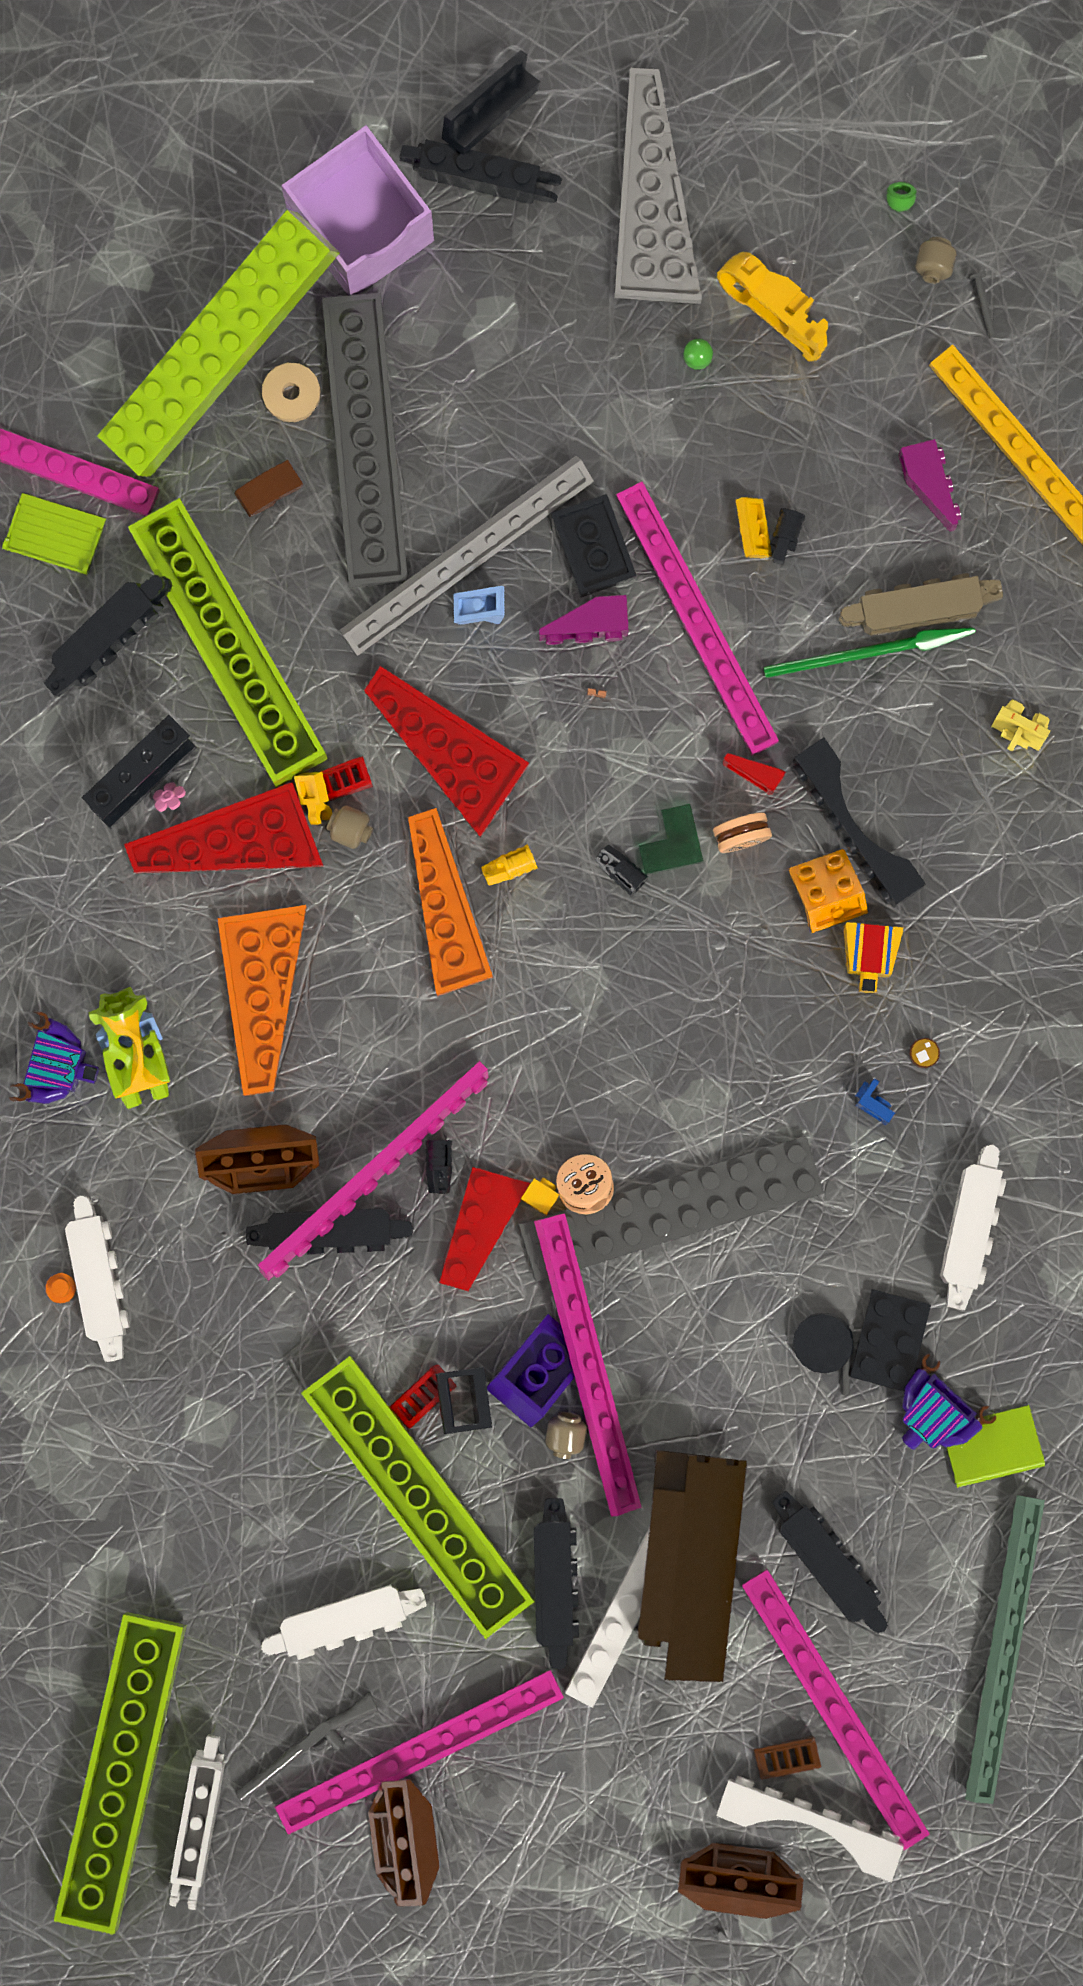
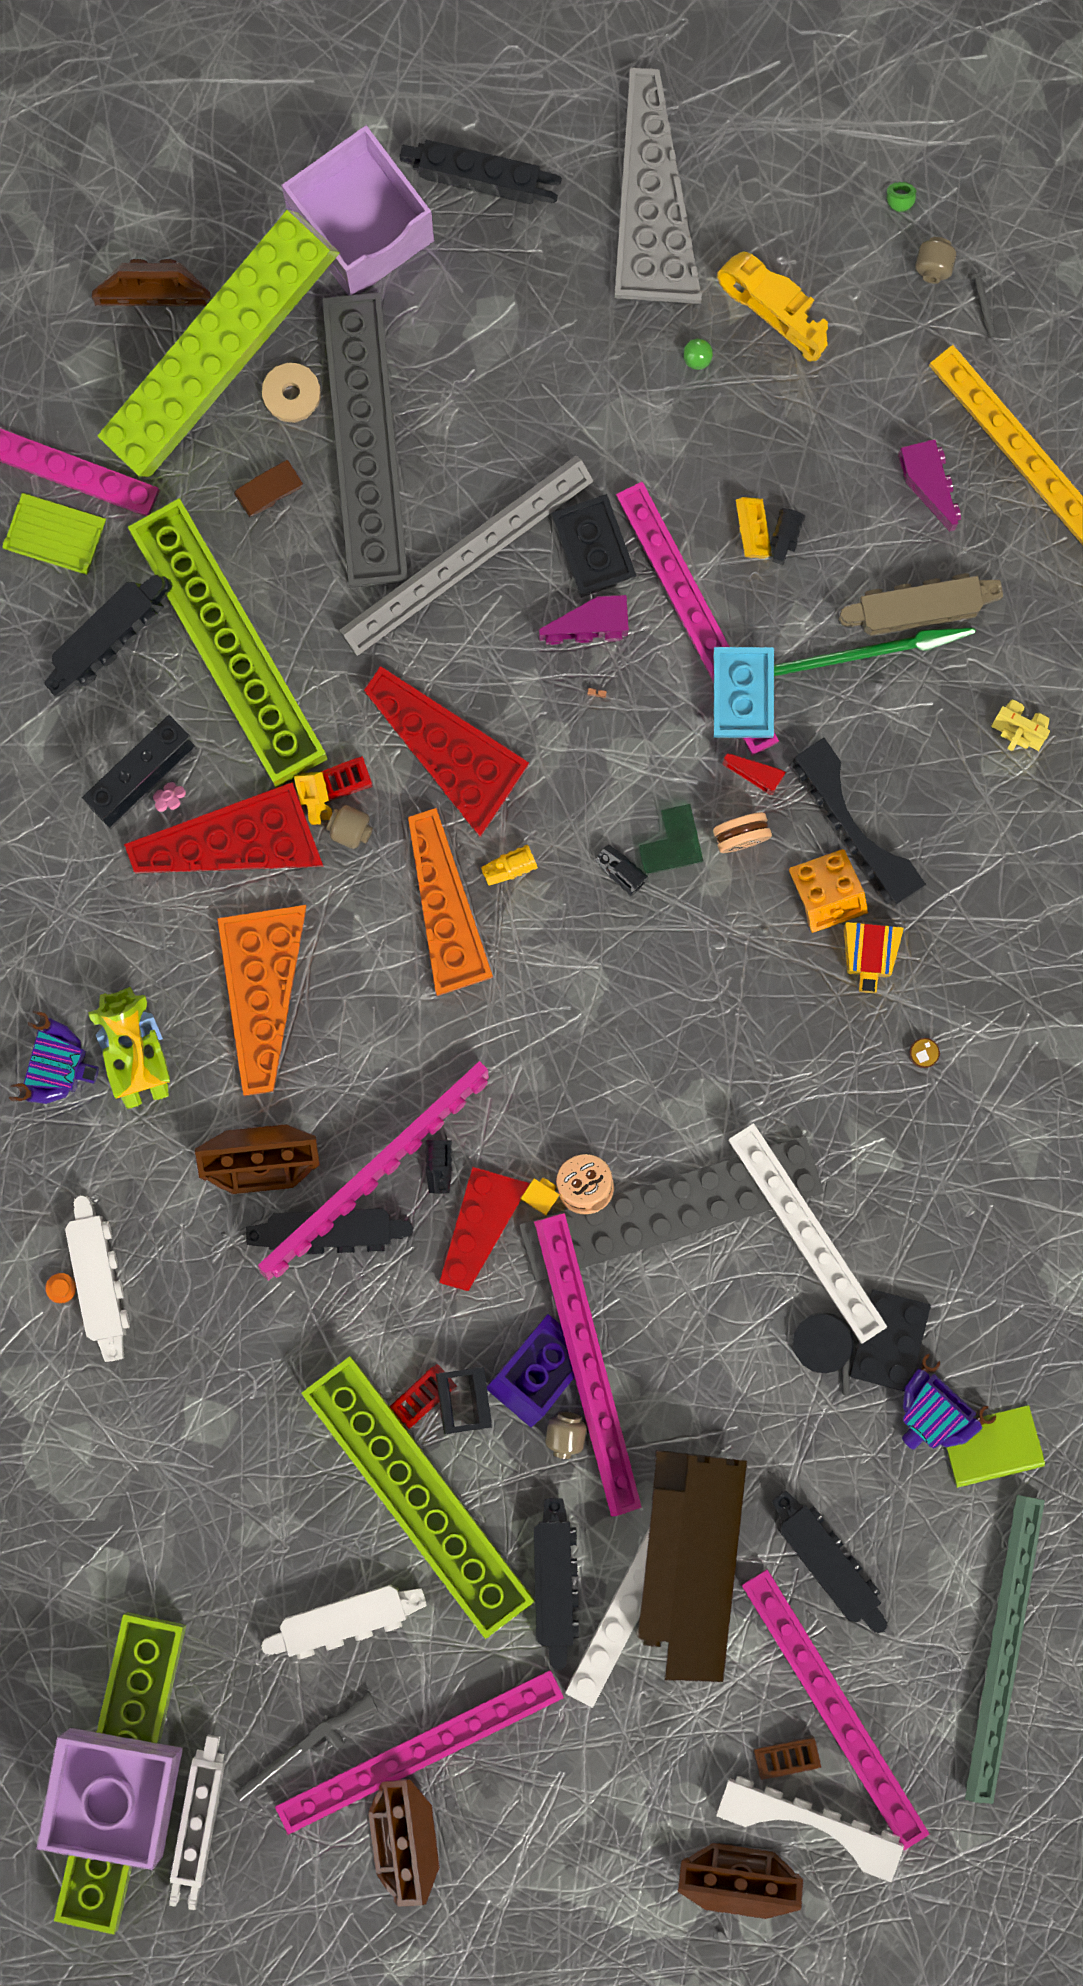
(109, 1798): none -> lavender piece
(151, 285): none -> reddish brown wedge
(479, 606): light blue slope -> none
(489, 104): black fence -> none
(743, 692): none -> medium azure plate
(807, 1233): none -> white plate
(877, 1107): blue bracket -> none
(971, 1226): white hinge -> none

